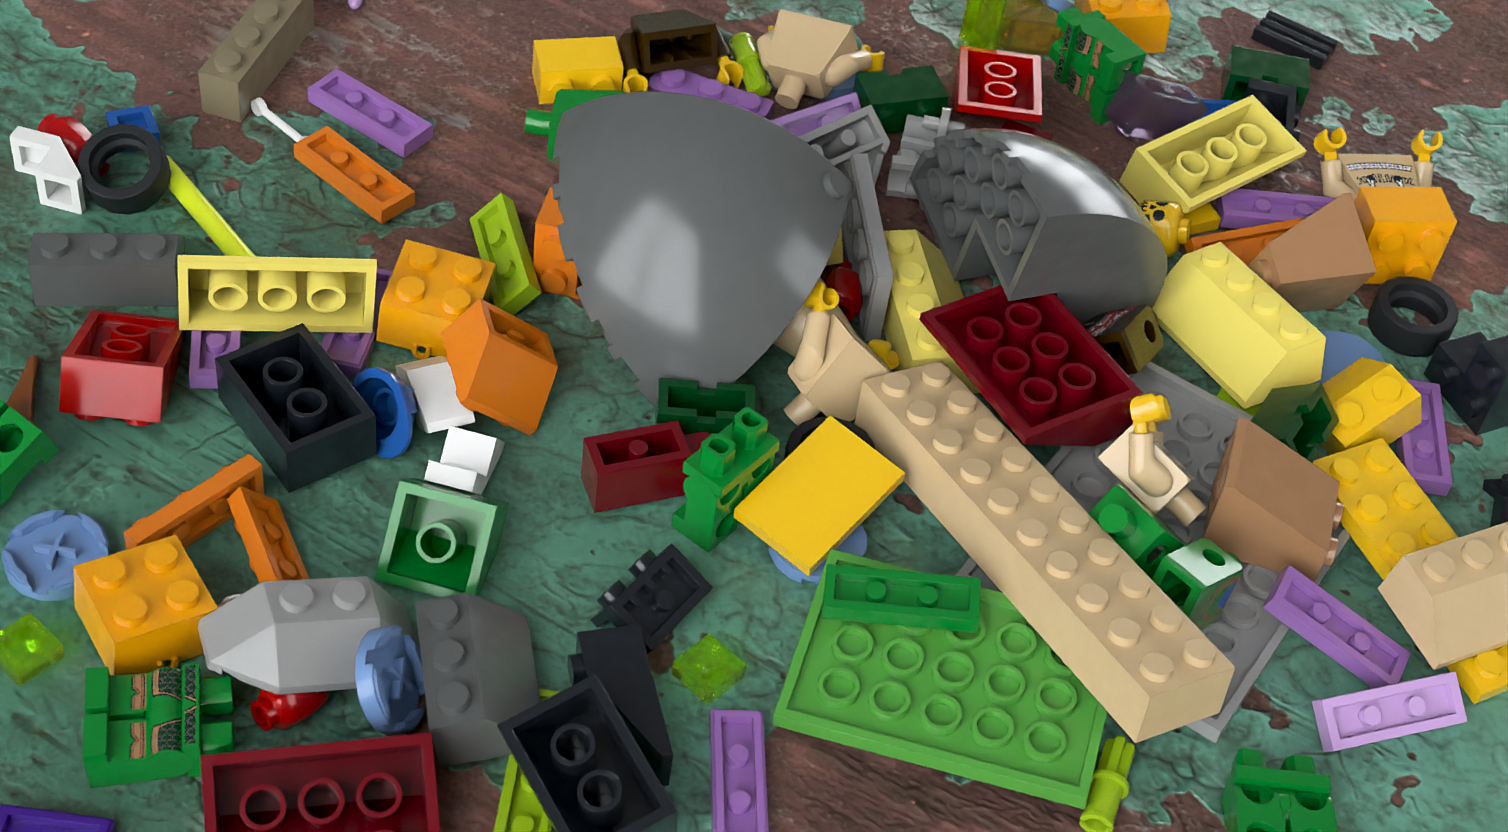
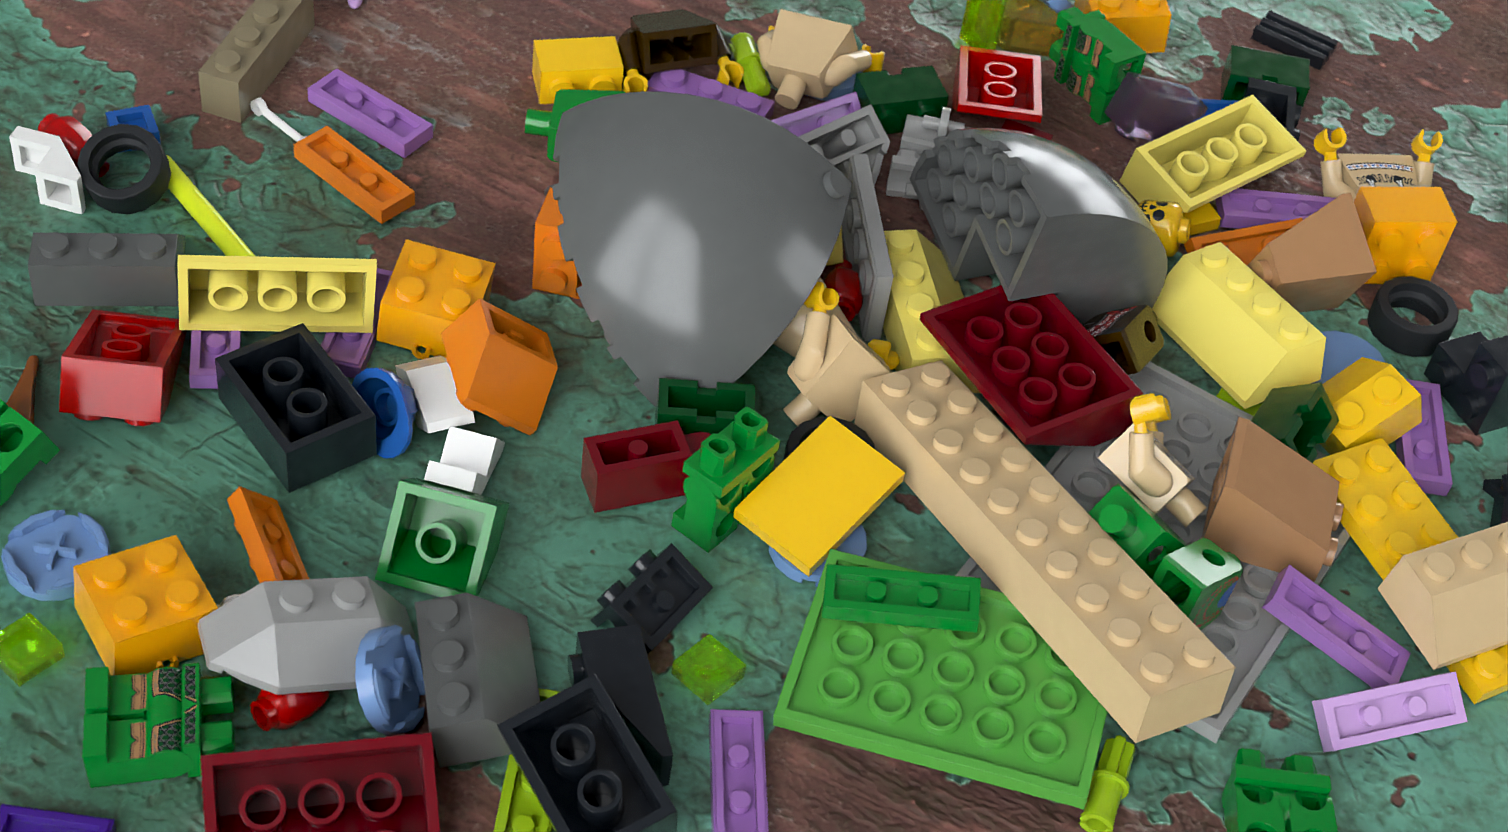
(199, 509): orange plate -> none
(503, 243): lime plate -> none

